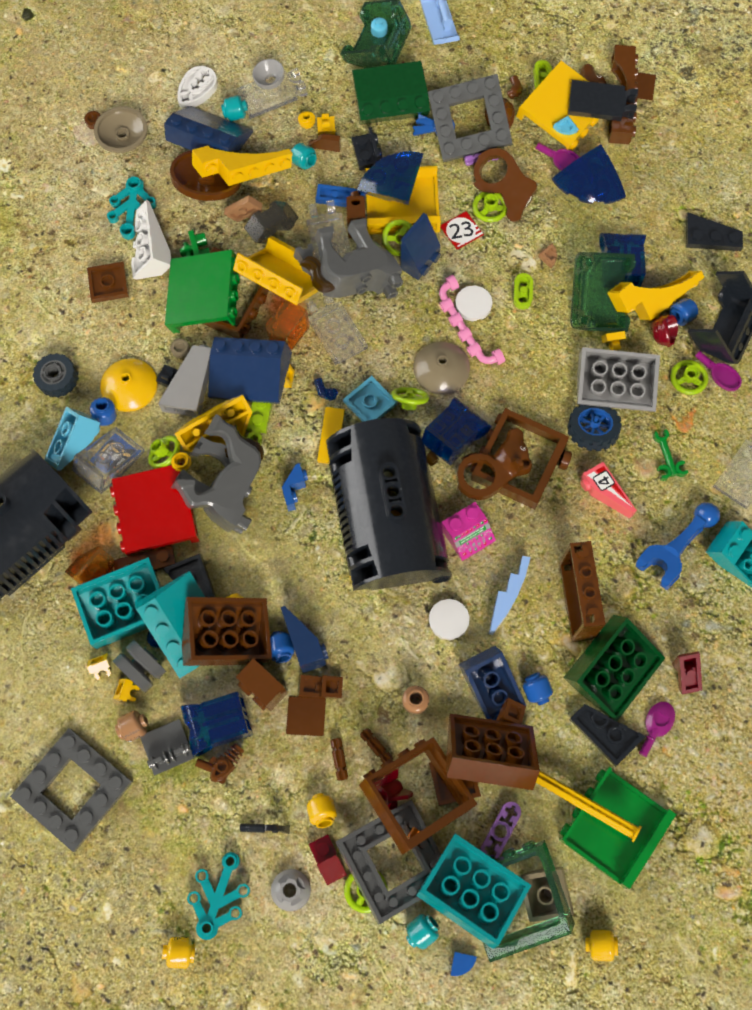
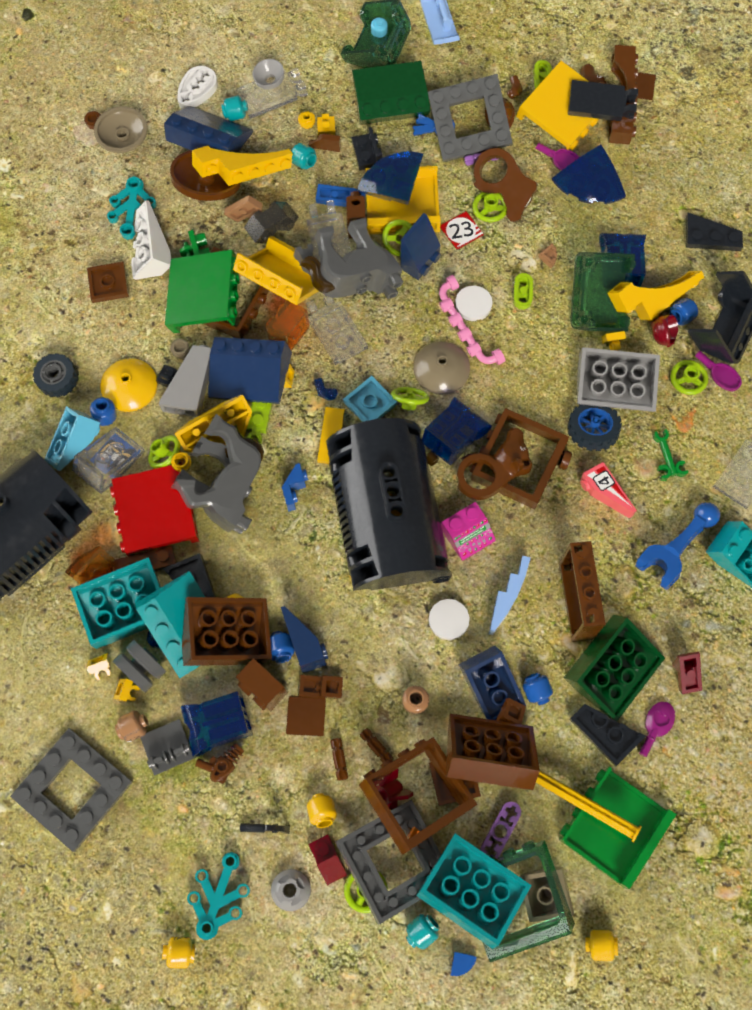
(566, 126): medium azure tile -> none

